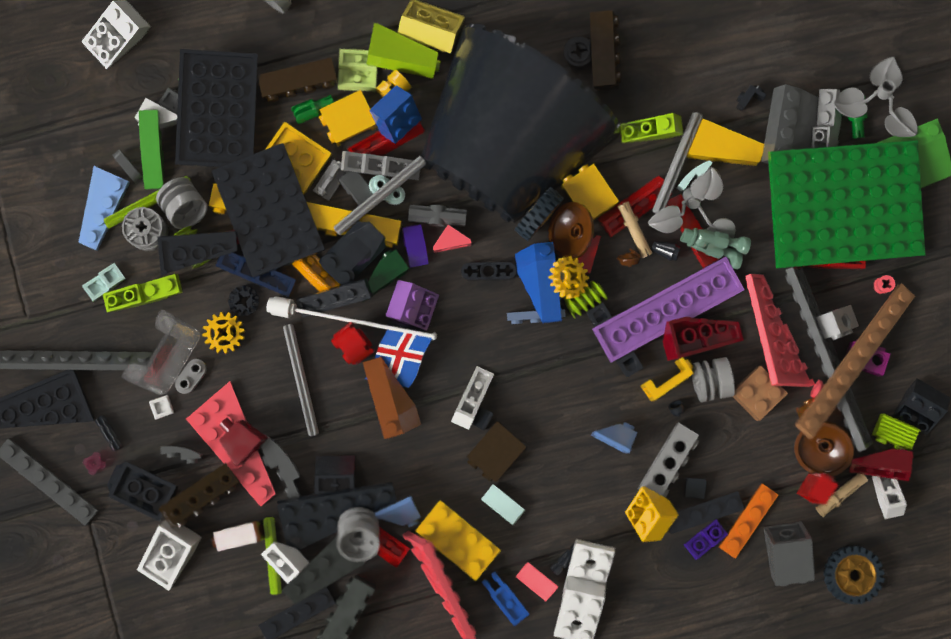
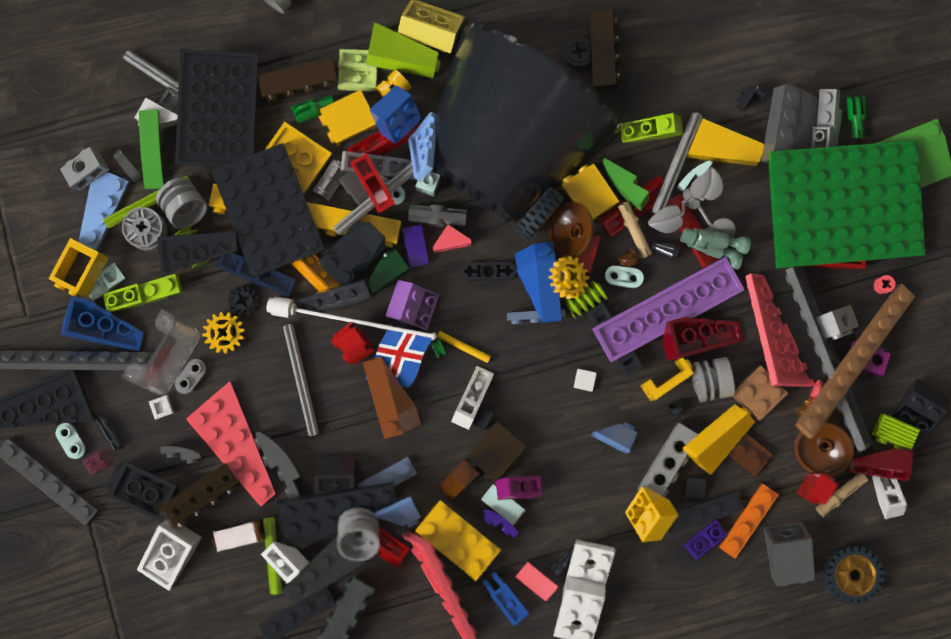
(72, 439): none -> light aqua plate
(88, 277): none -> yellow window
(94, 167): none -> light grey brick
(94, 324): none -> blue wedge
(115, 32): white slope -> none
(151, 70): none -> light grey axle
(240, 440): dark red torso -> none
(372, 183): none -> red slope
(396, 473): none -> sand blue plate
(422, 147): none -> light blue wing
(428, 184): none -> light aqua brick
(438, 348): none -> green bush
(458, 480): none -> reddish brown slope
(463, 346): none -> yellow bar
(495, 519): none -> dark purple slope
(519, 488): none -> magenta brick
(584, 380): none -> white tile
(624, 276): none -> light aqua plate
(626, 184): none -> bright green slope
(719, 438): none -> yellow slope
(750, 455): none -> reddish brown plate
(888, 78): light grey plant -> none

